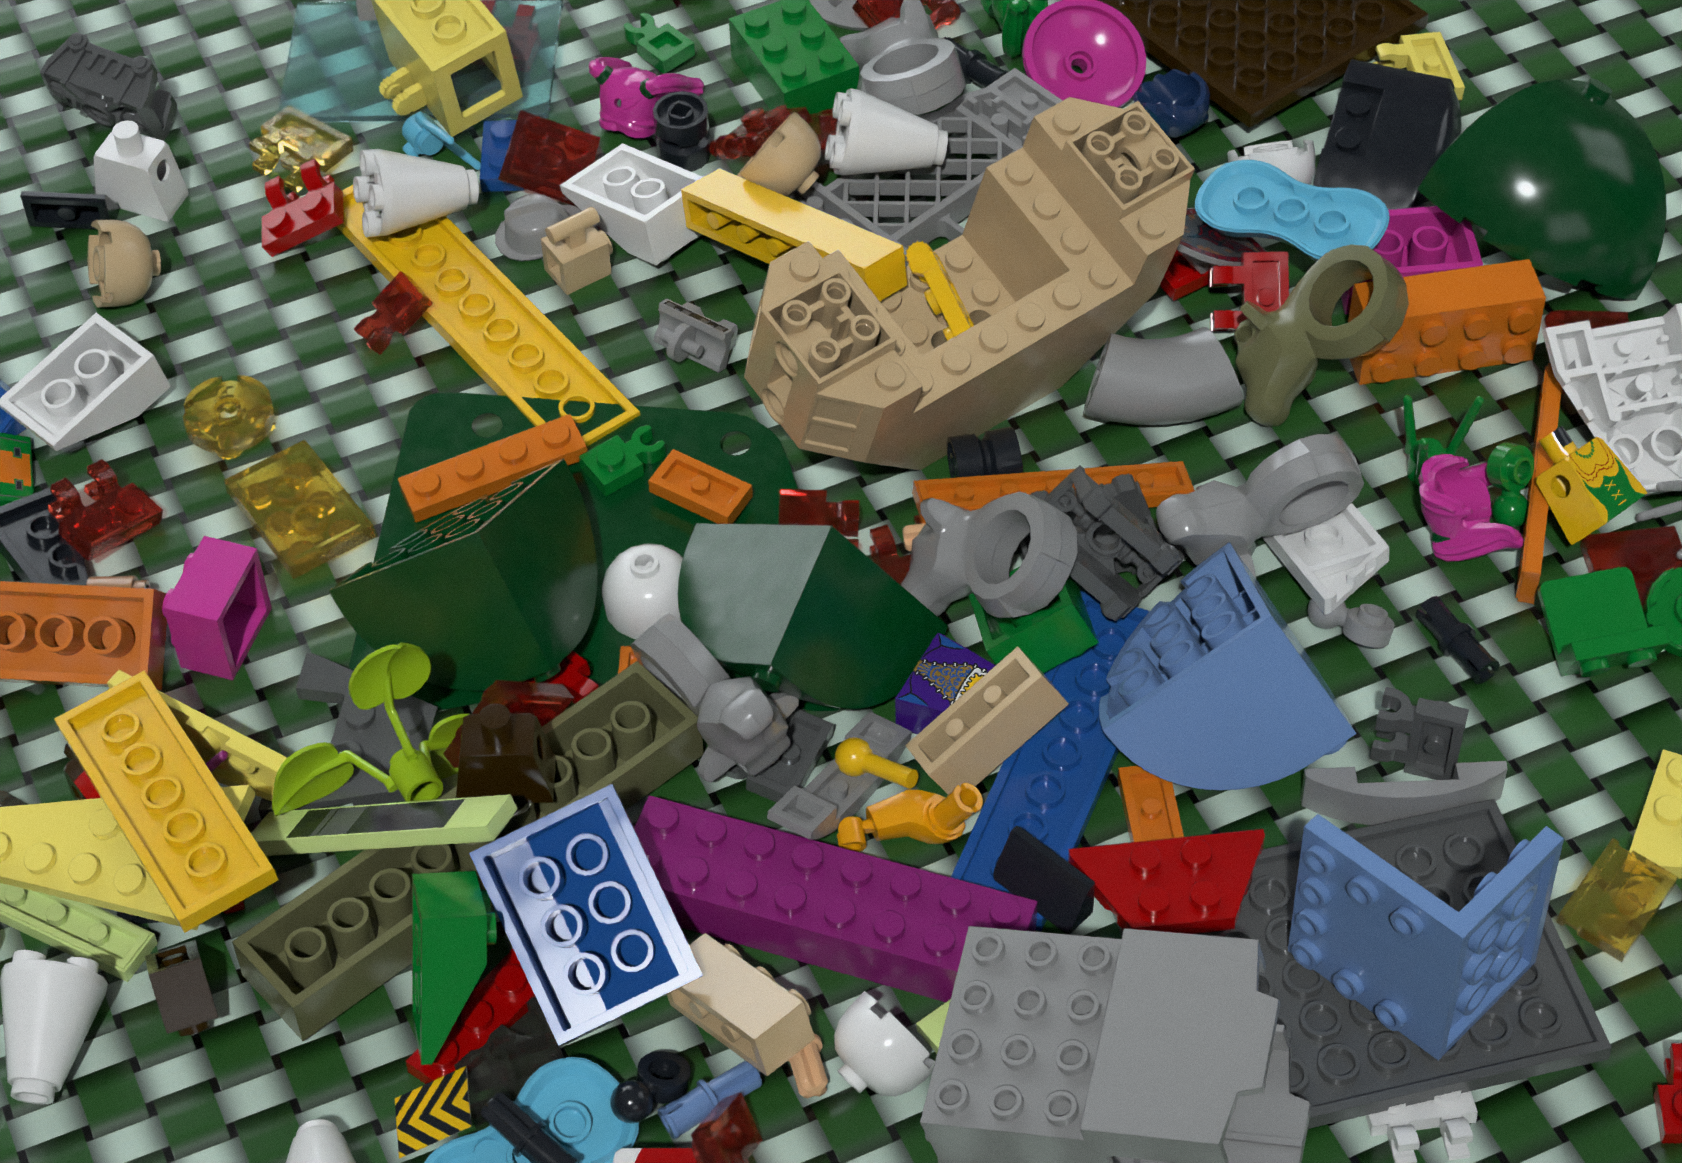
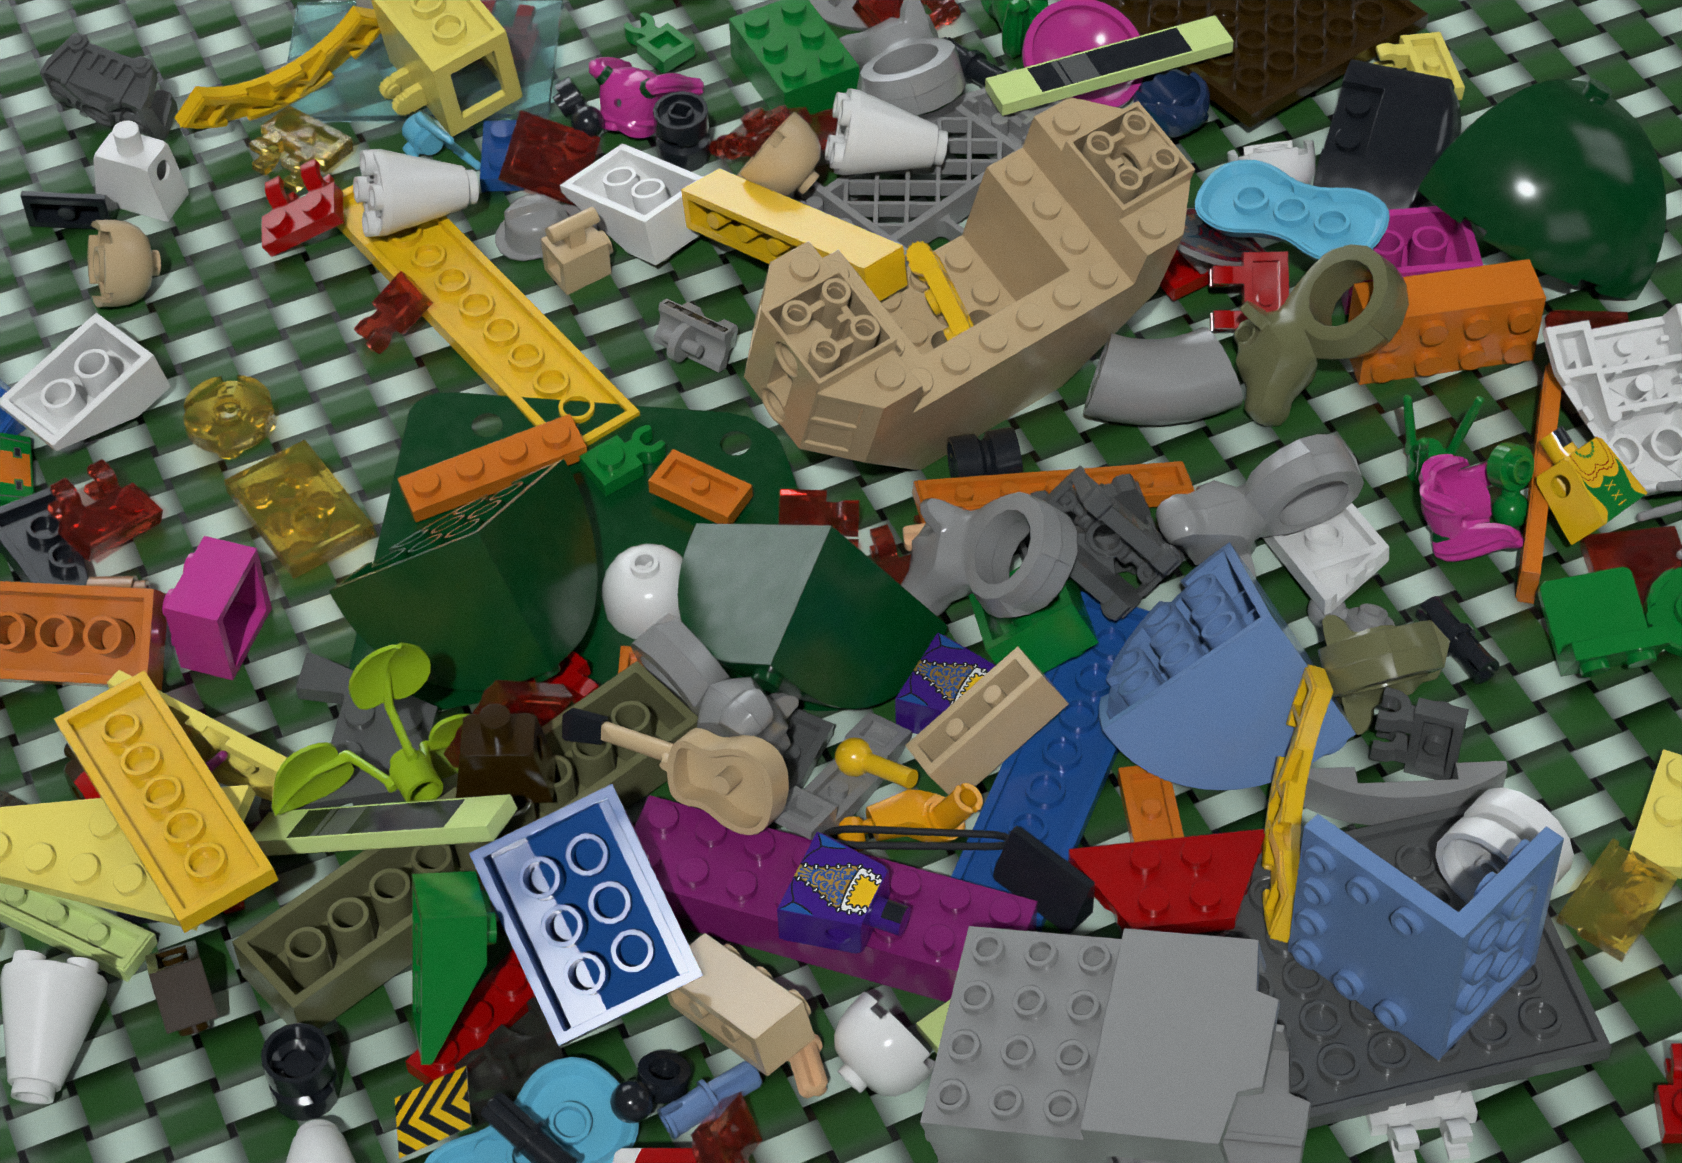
(269, 93): none -> yellow tile
(301, 1071): none -> black wheel
(571, 101): none -> black plate
(731, 778): none -> tan piece
(838, 899): none -> dark purple torso
(919, 831): none -> black piece
(1108, 65): none -> tile
(1286, 800): none -> yellow tile
(1378, 658): none -> olive animal
(1489, 835): none -> white wheel

